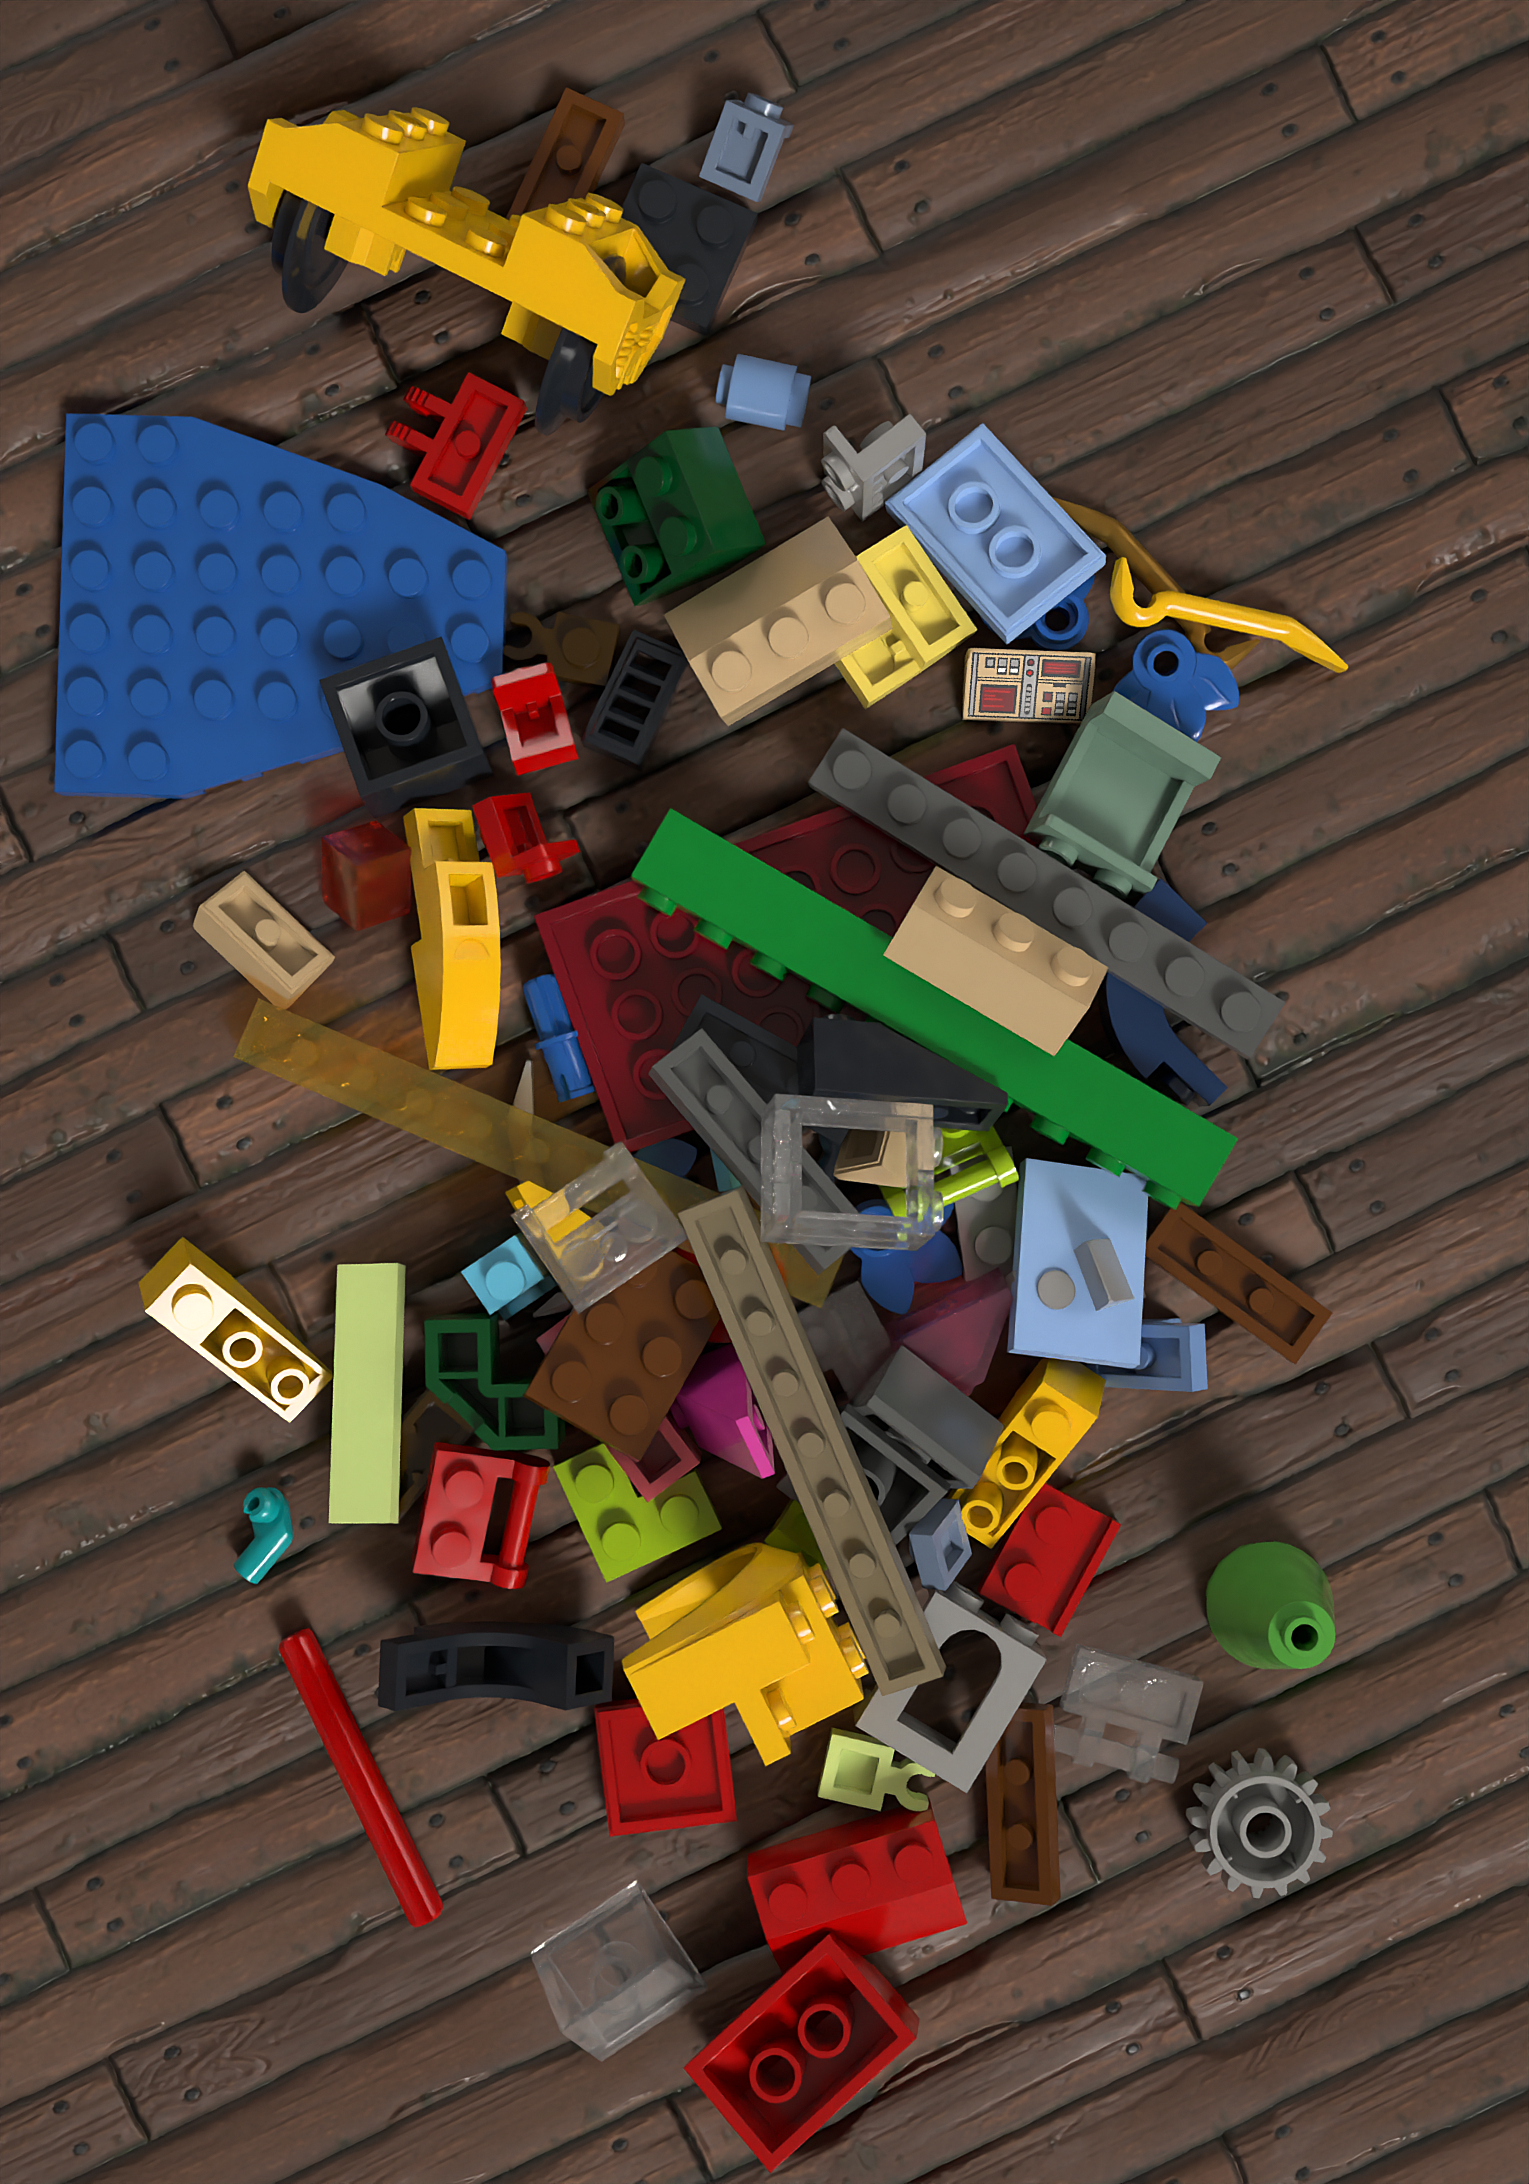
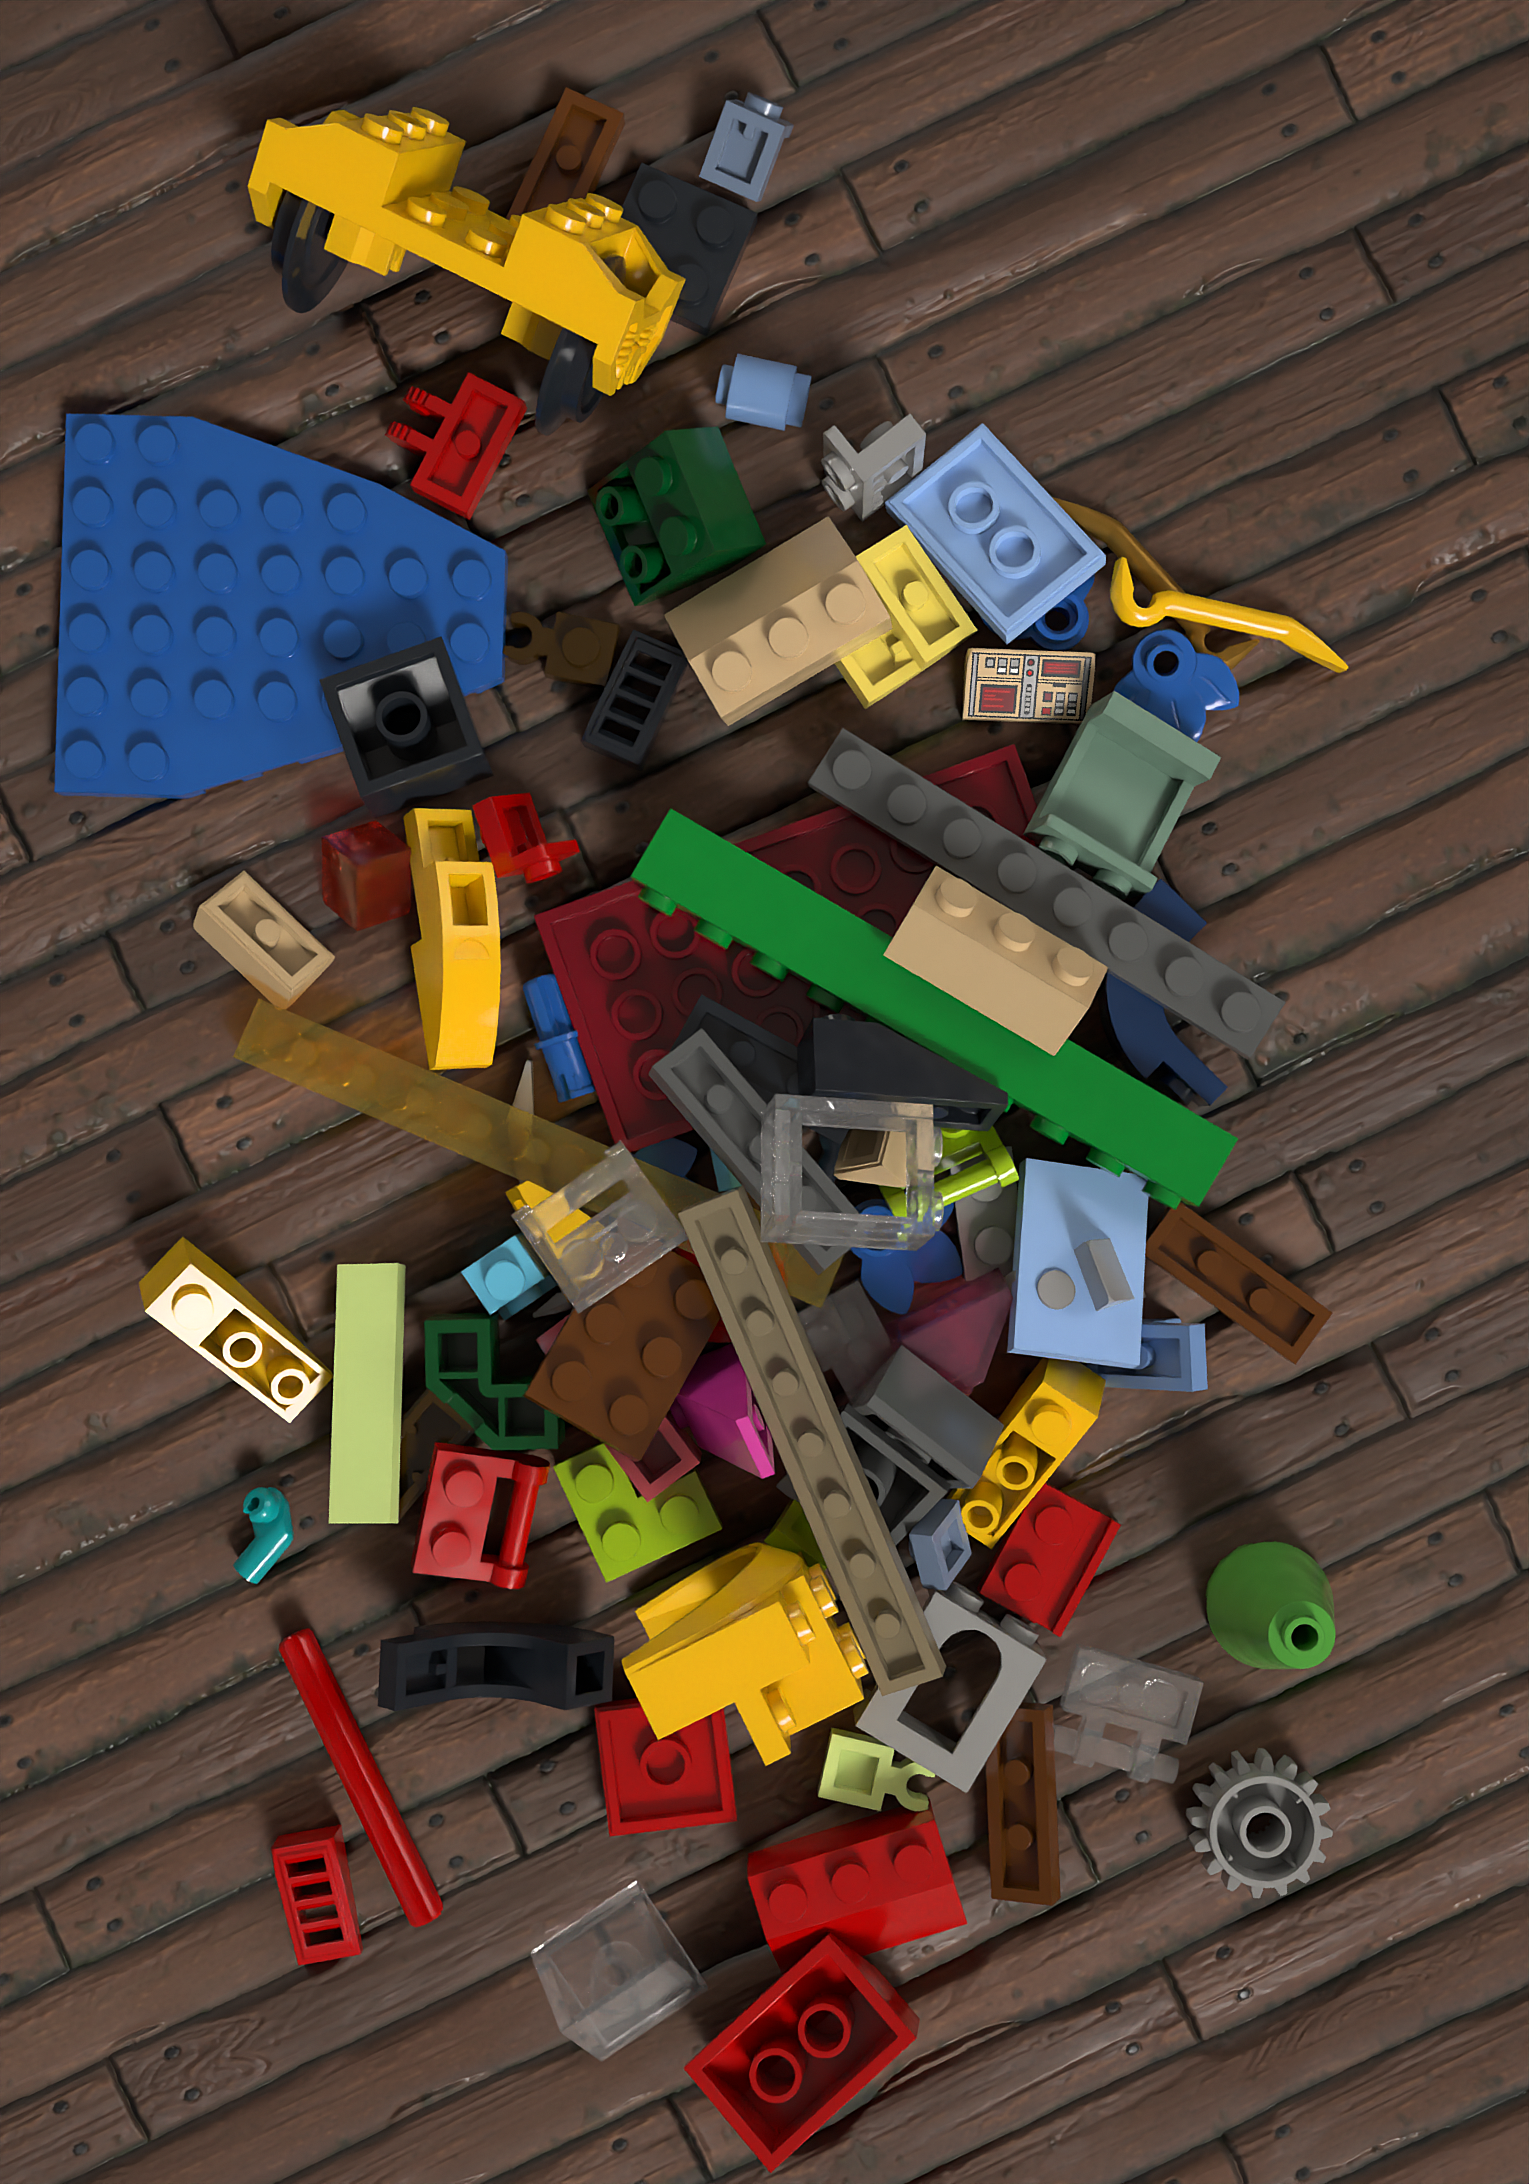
(306, 1846): none -> red slope
(534, 718): red bracket -> none

